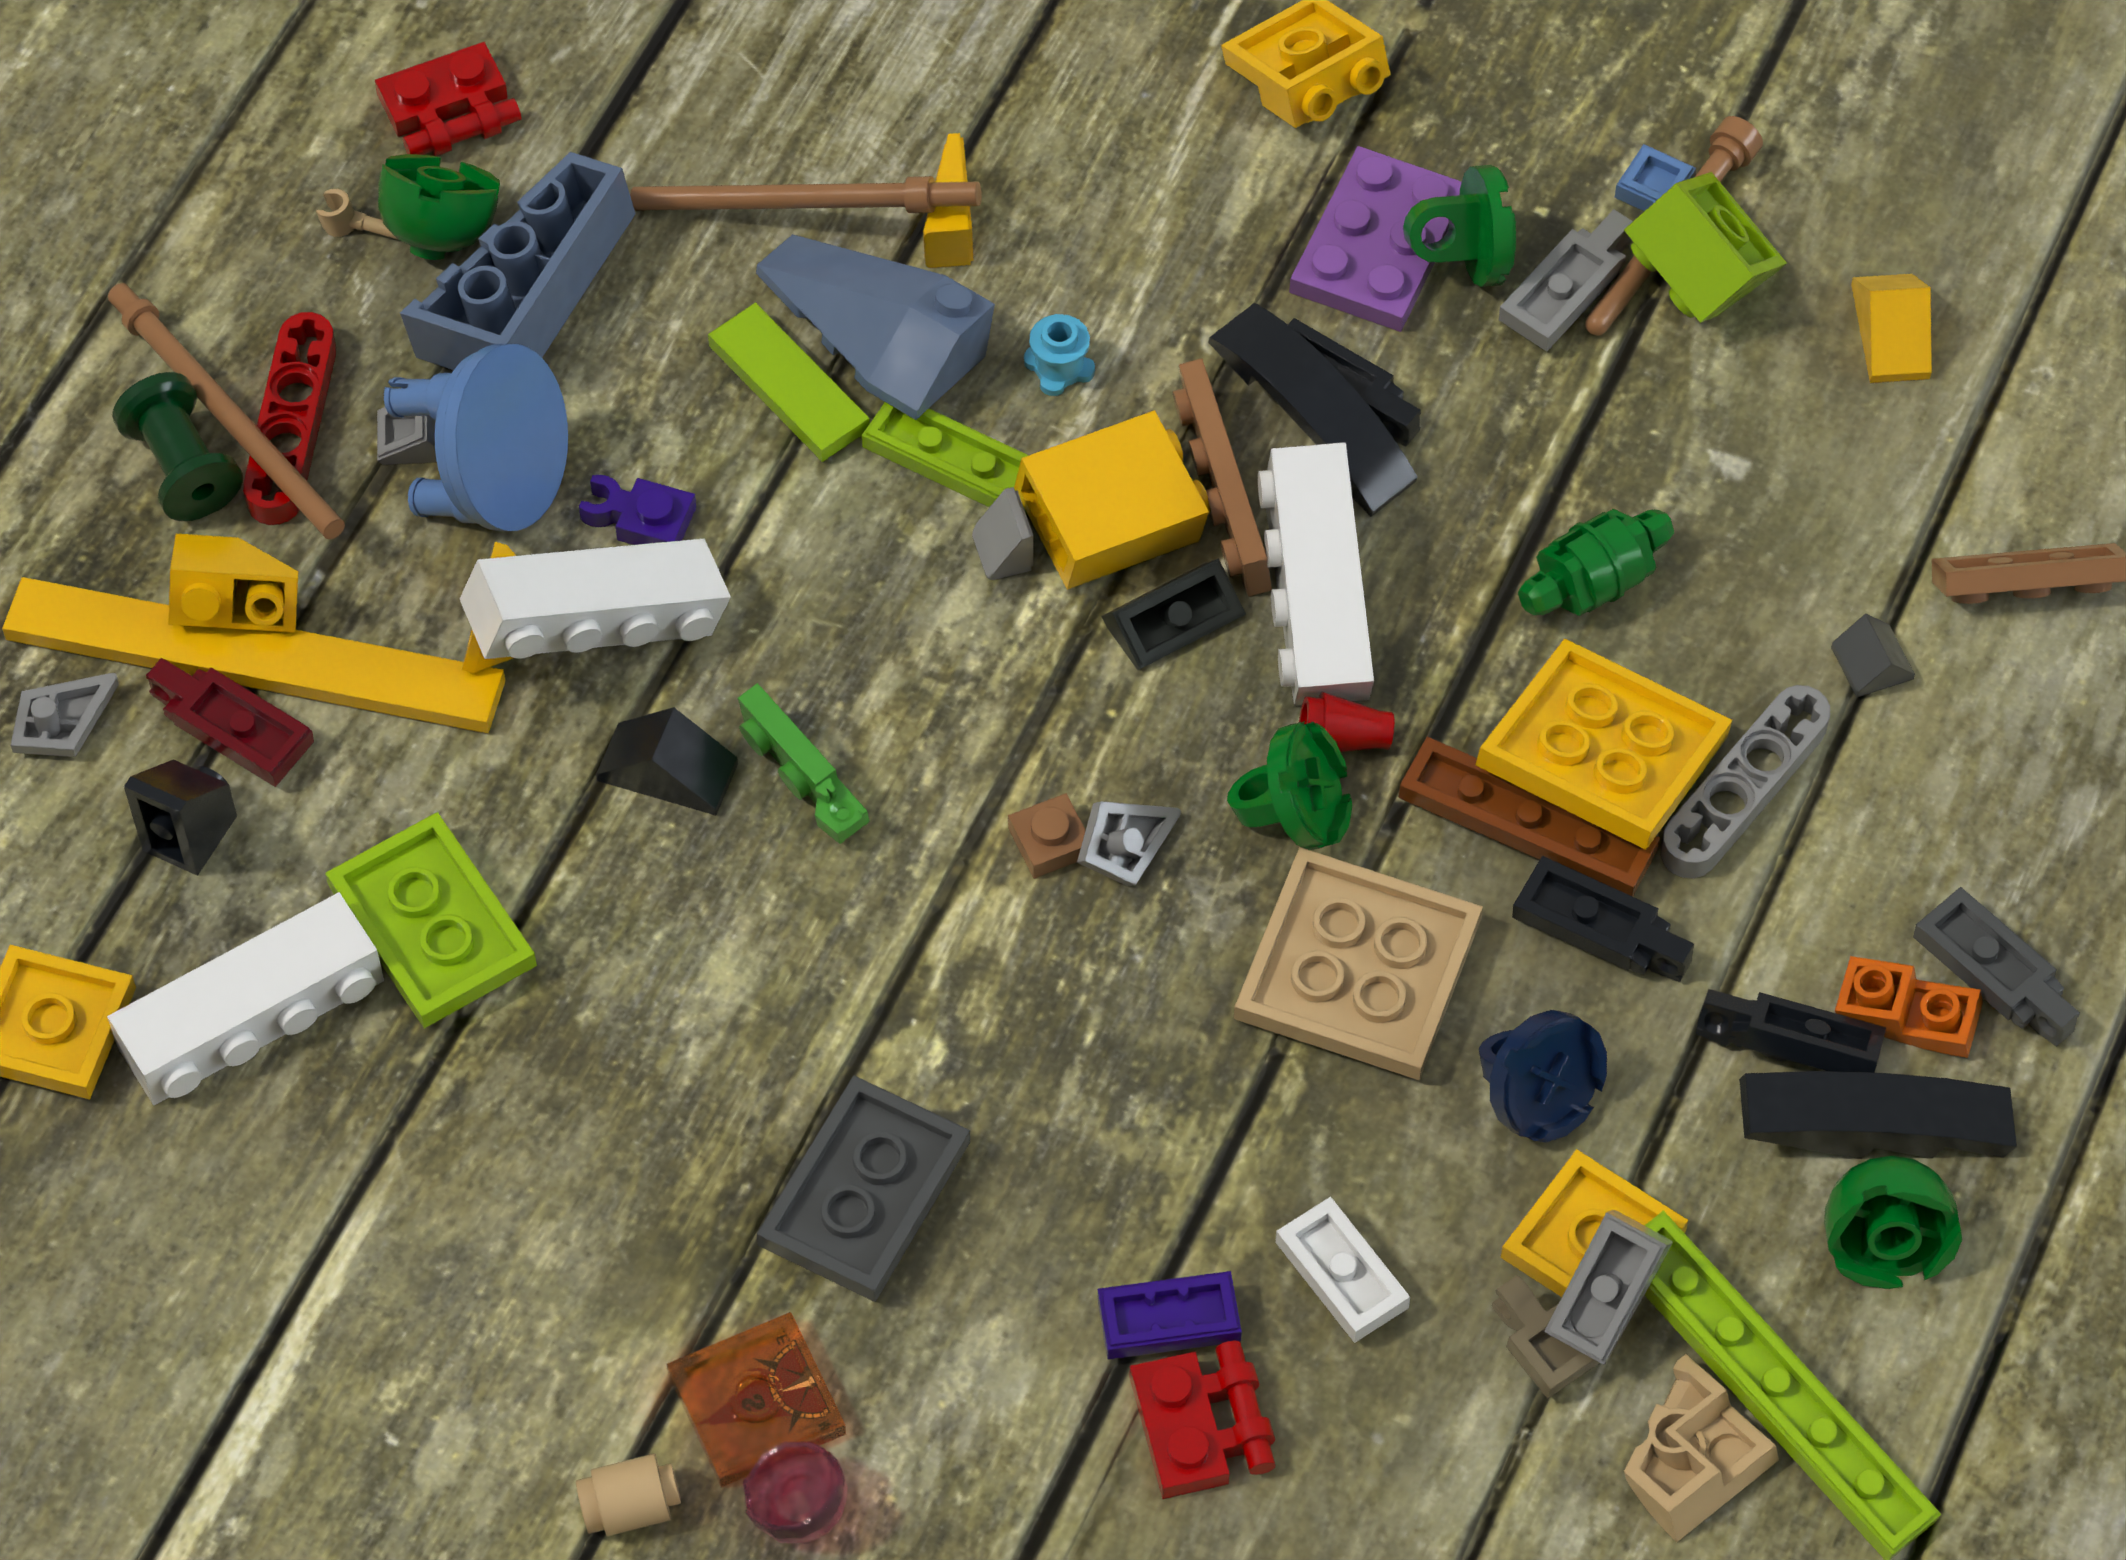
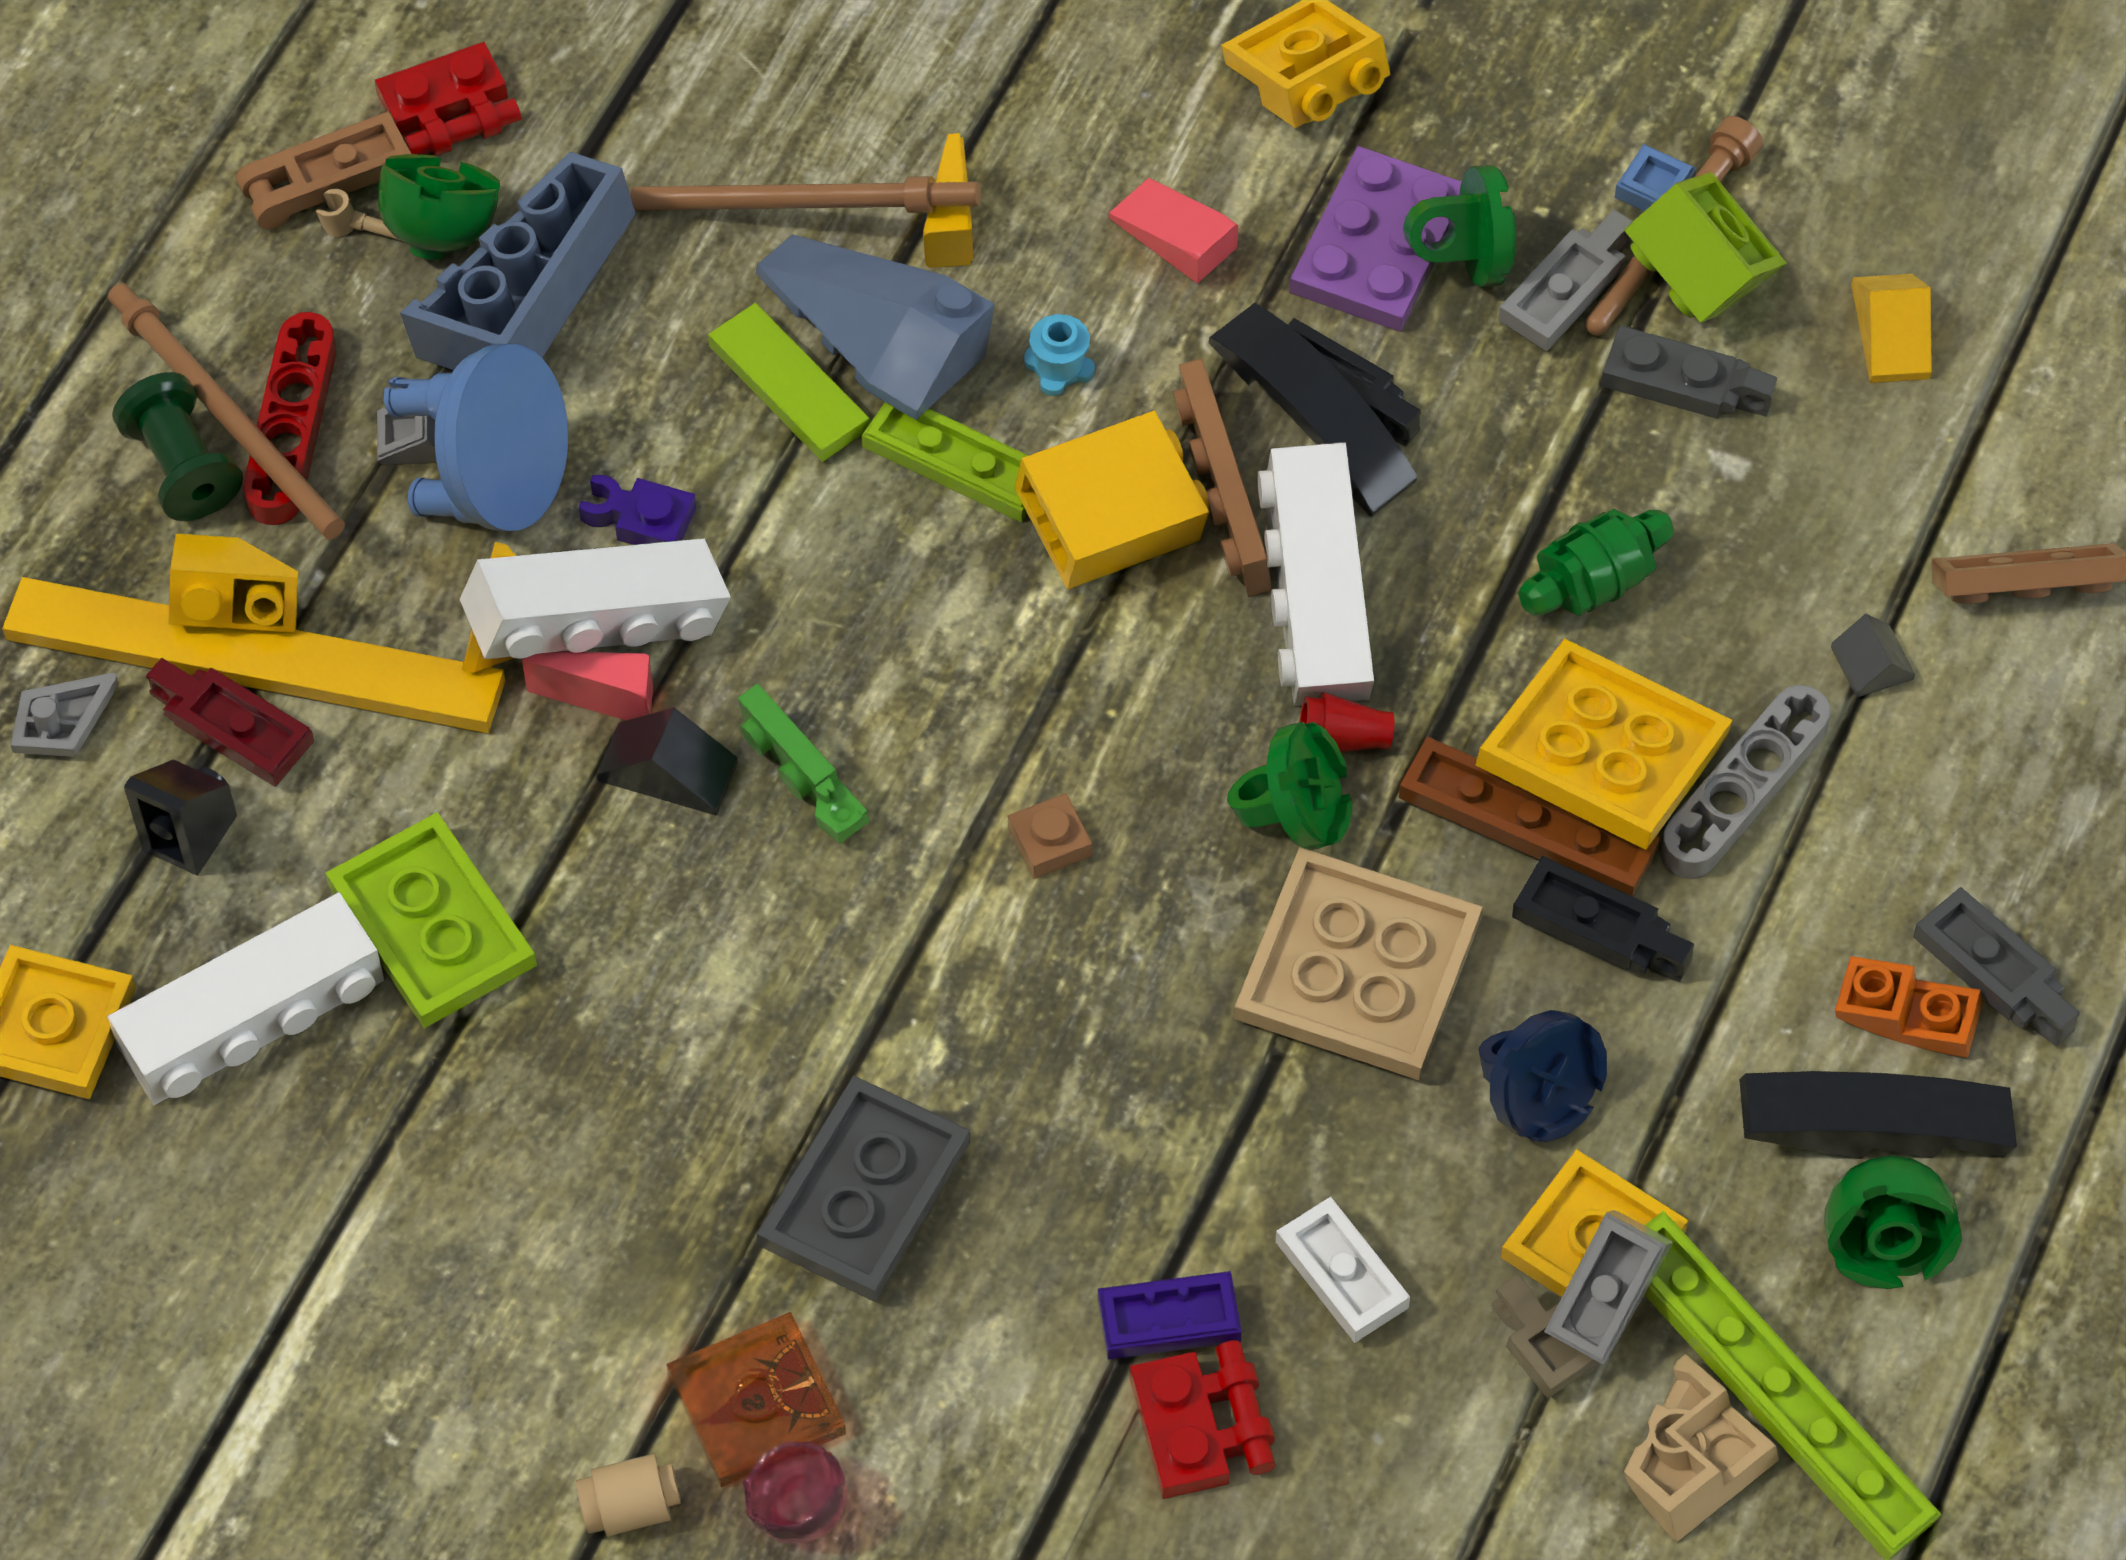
(337, 160): none -> medium nougat plate
(595, 681): none -> coral slope
(1004, 537): light grey slope -> none
(1125, 838): light grey piece -> none
(1174, 614): pearl dark grey slope -> none
(1177, 228): none -> coral slope
(1685, 375): none -> dark grey hinge
(1791, 1032): black hinge -> none

